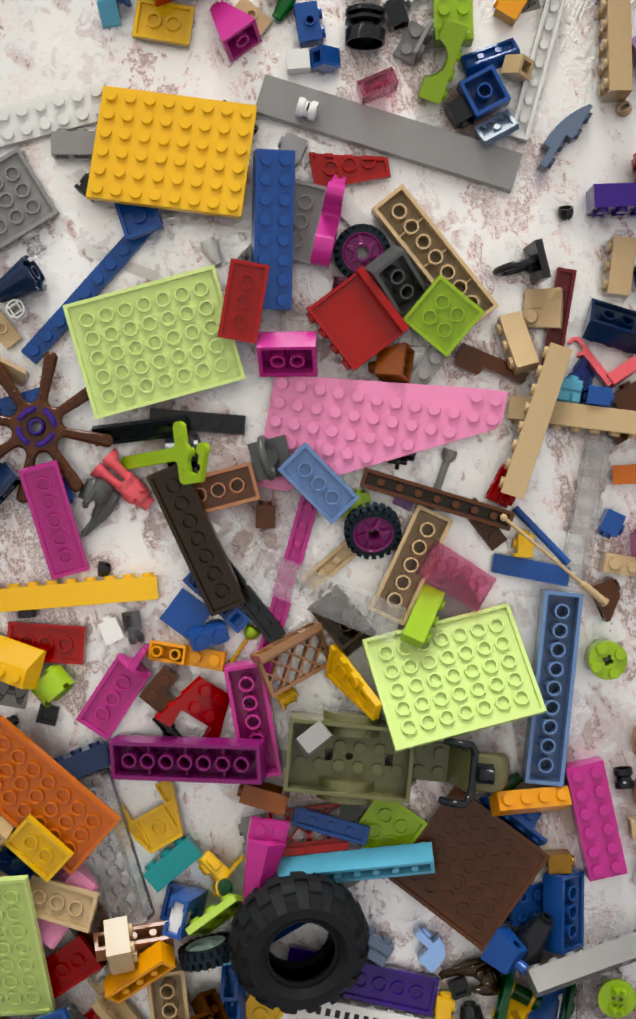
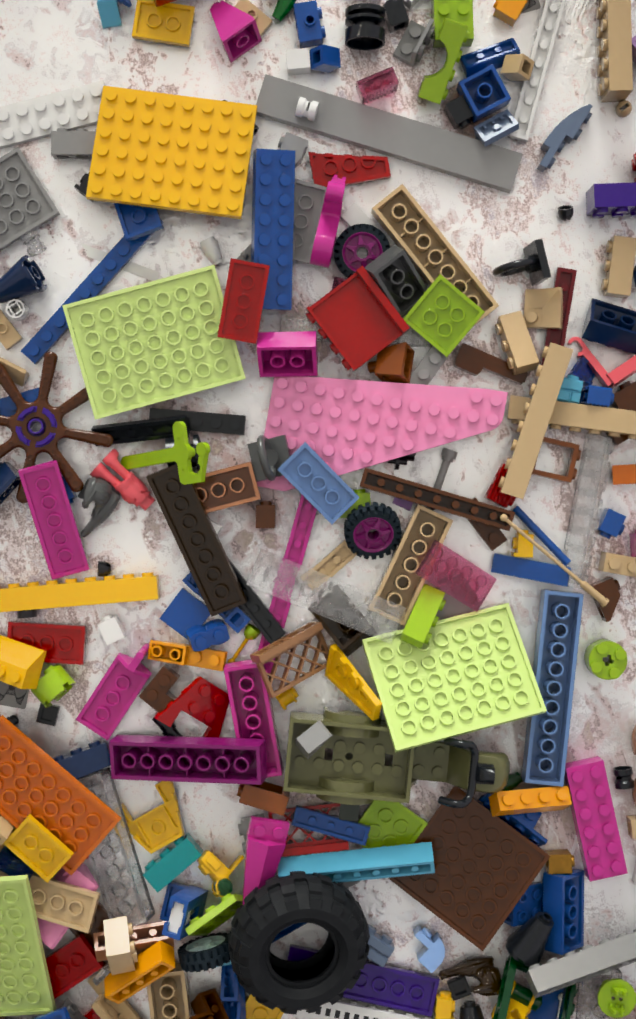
(133, 624): flat silver plate -> none
(506, 952): blue torso -> none
(571, 470): none -> dark orange window

